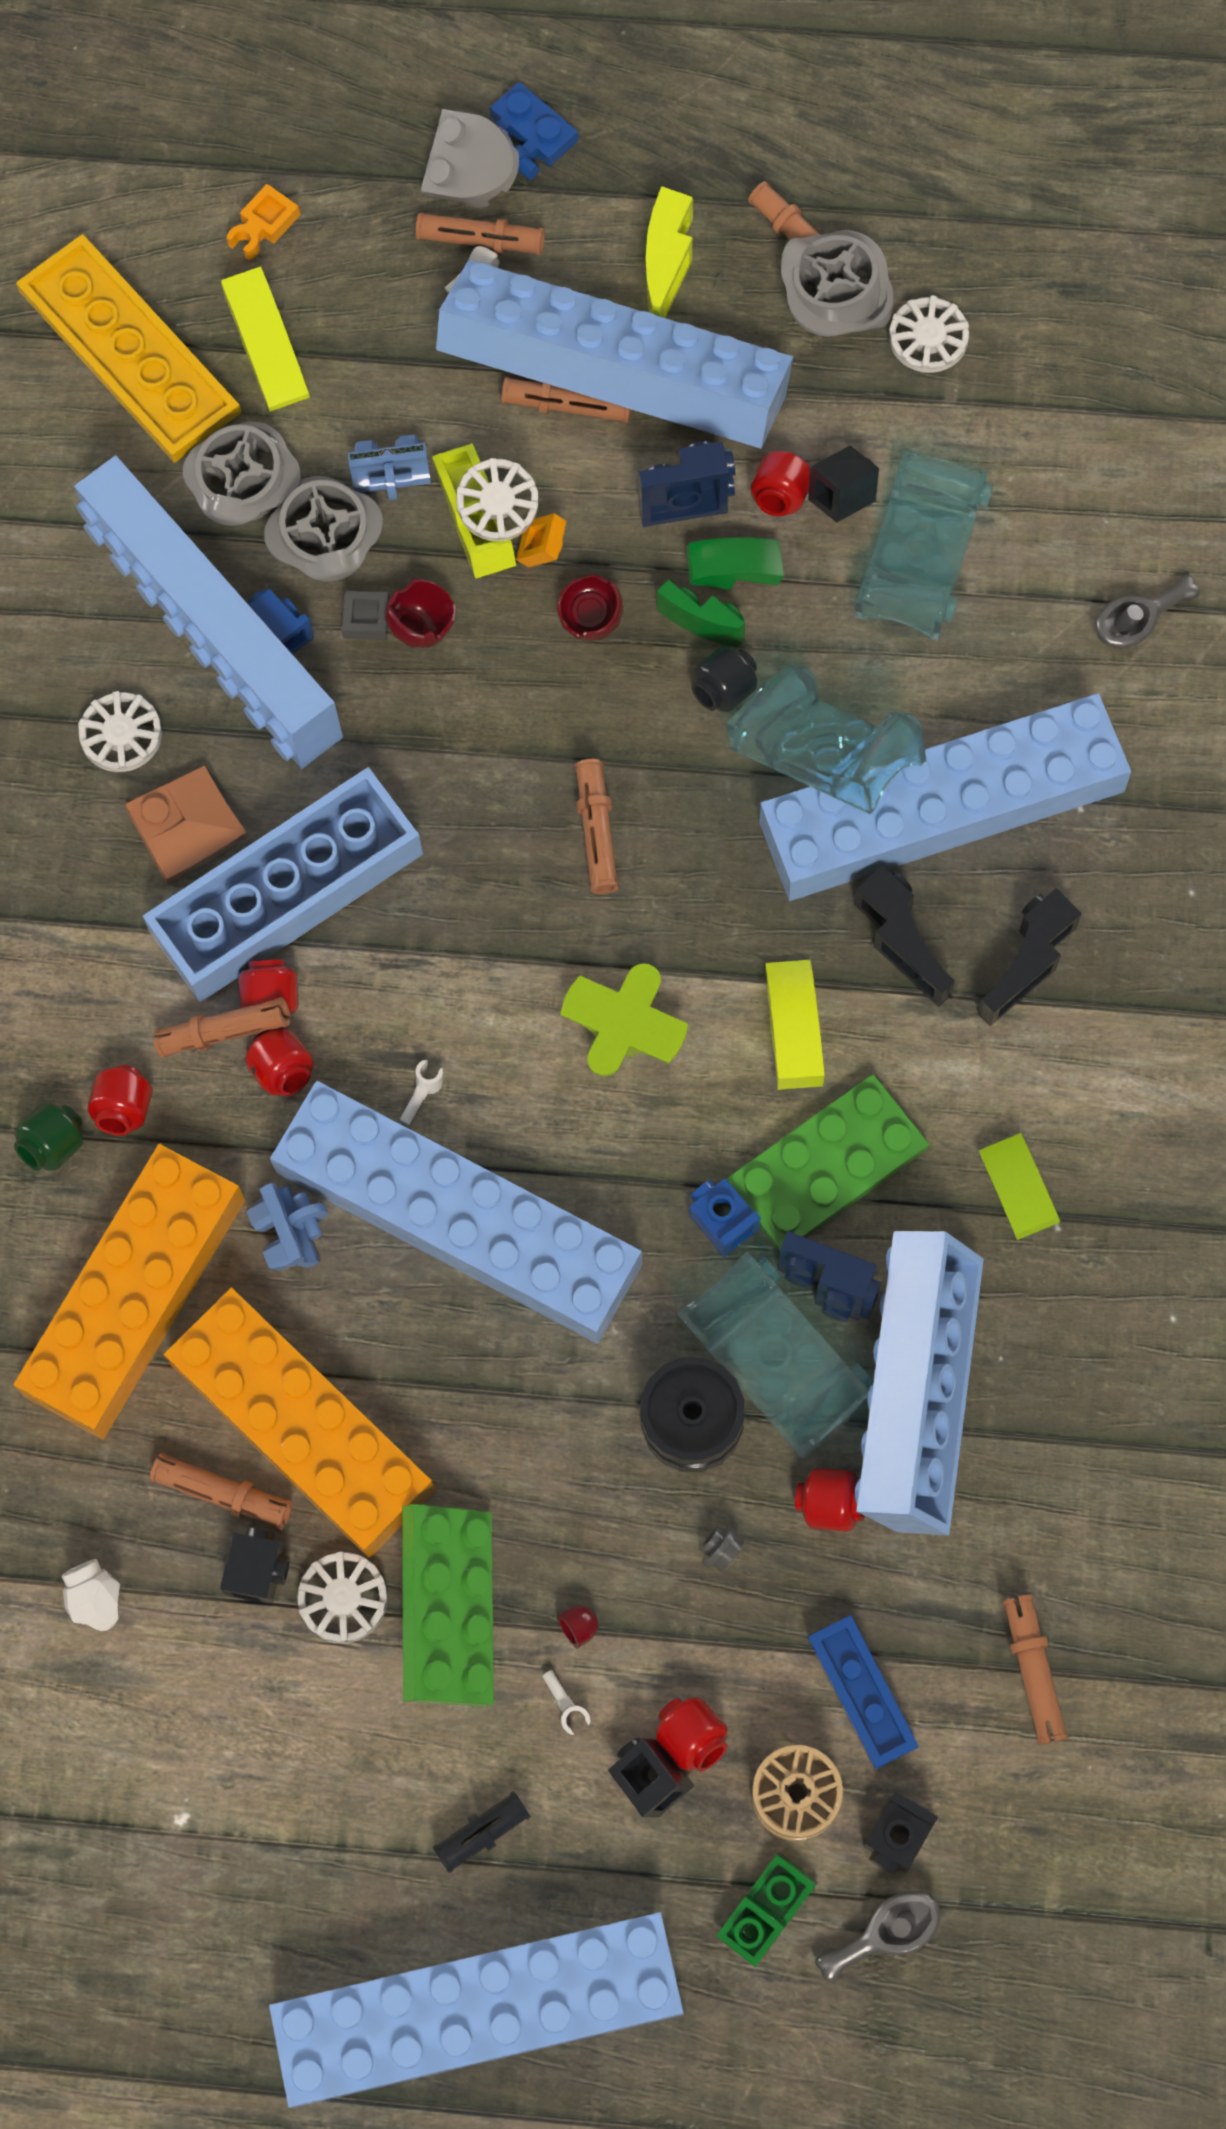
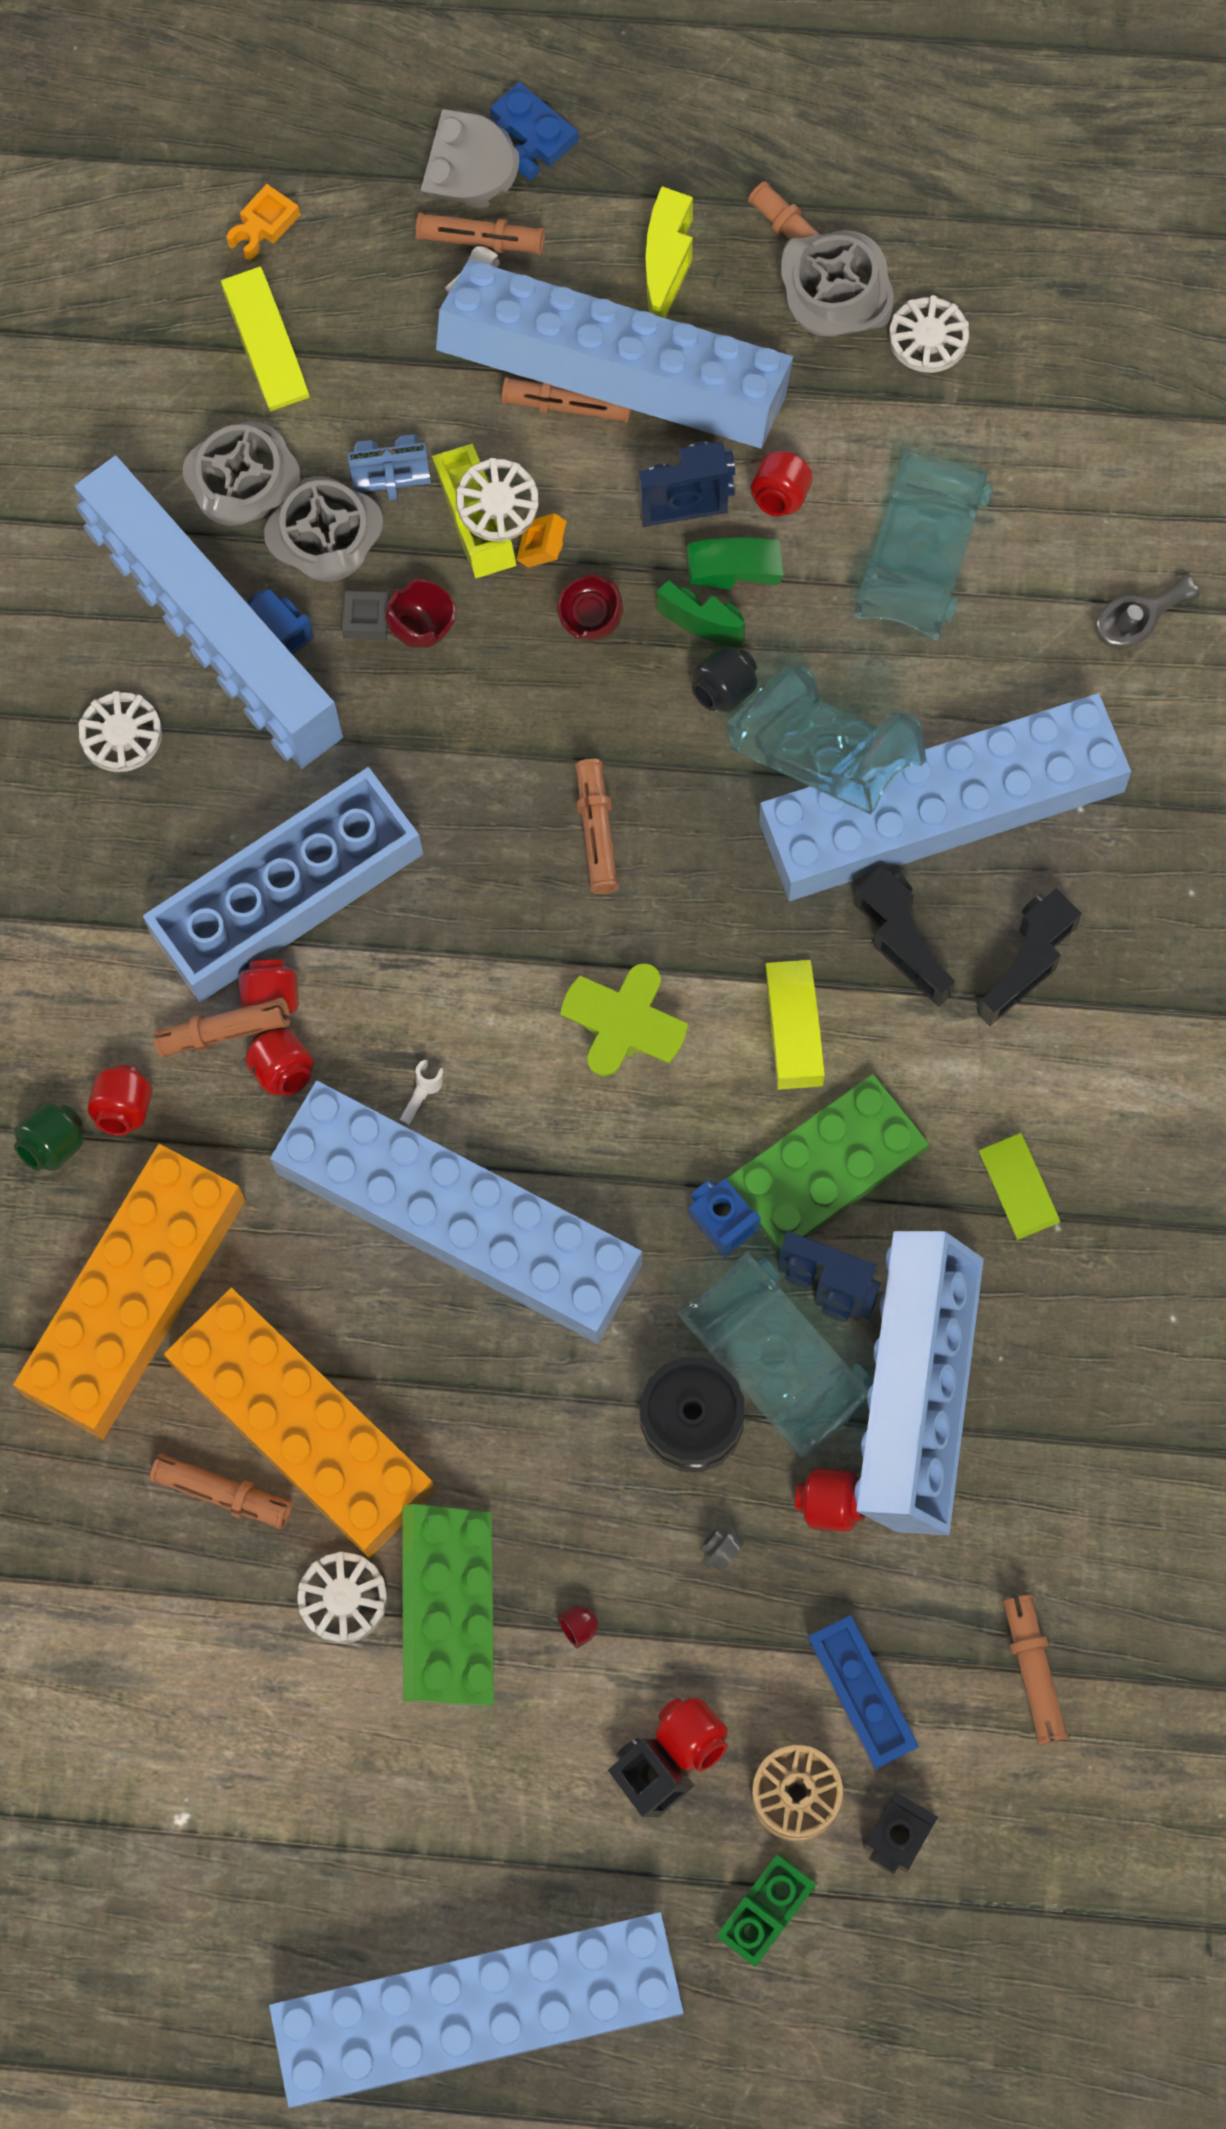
(91, 1596): white rock -> none
(128, 348): yellow plate -> none
(185, 824): nougat plate -> none
(254, 1566): black brick -> none
(294, 1222): medium blue hips -> none
(453, 1852): black pin -> none
(564, 1701): white hand -> none
(843, 483): black brick -> none
(896, 1928): flat silver piece -> none

